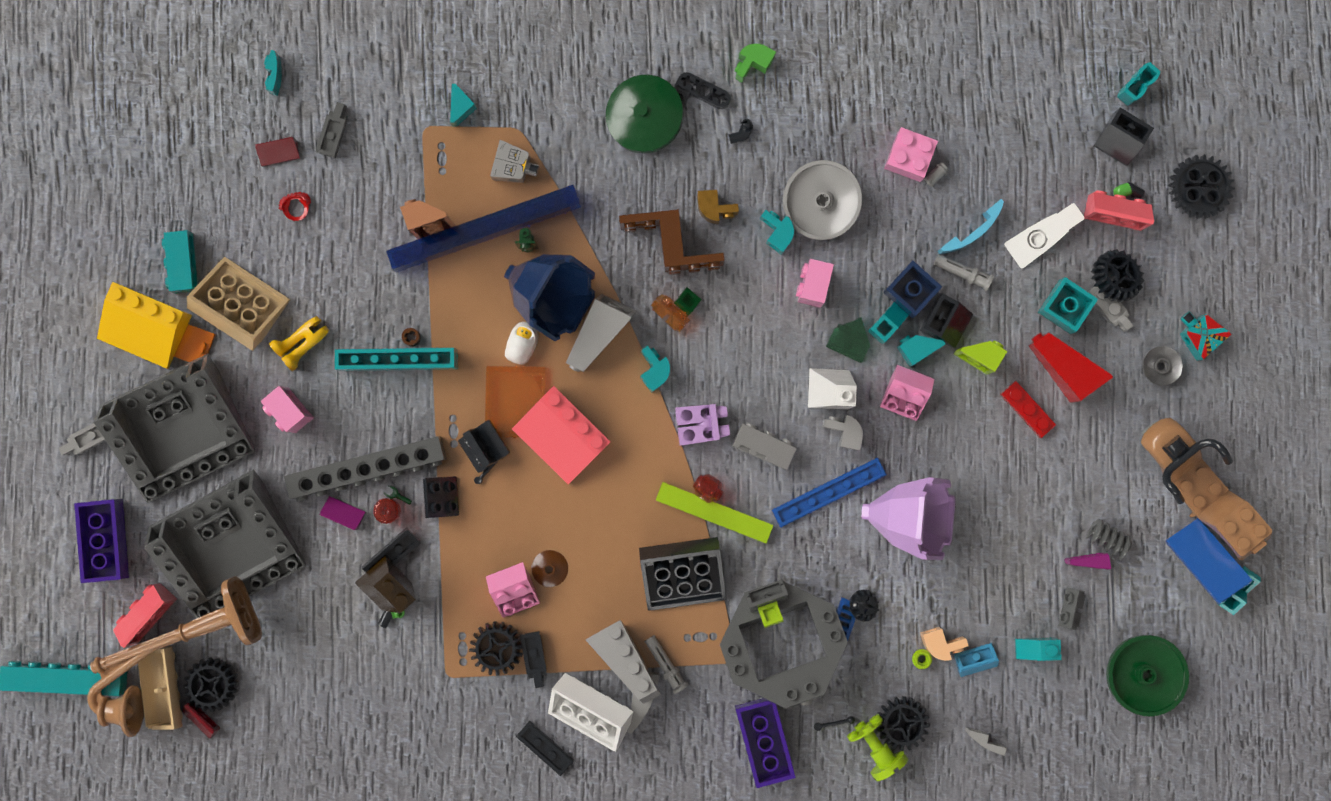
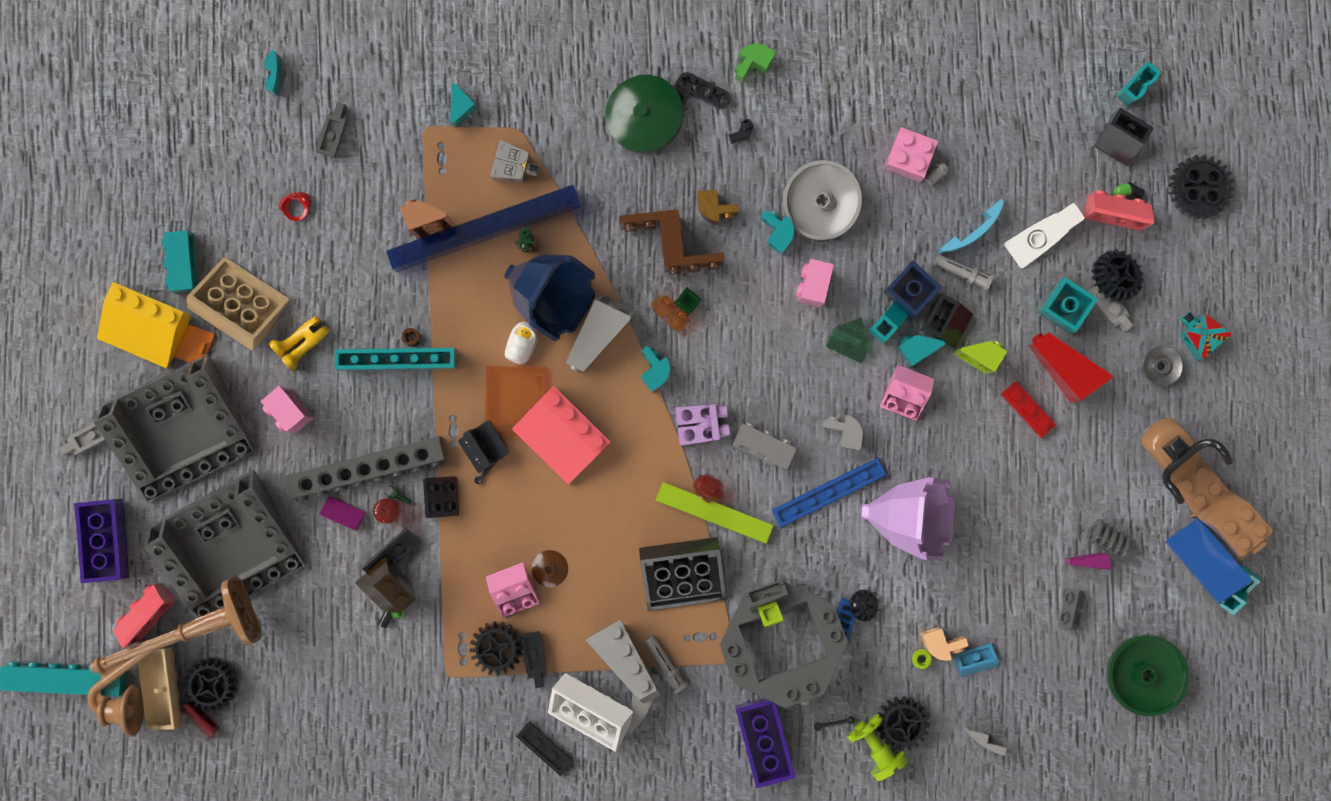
(277, 151): dark red slope -> none
(831, 389): white slope -> none
(1038, 649): teal slope -> none

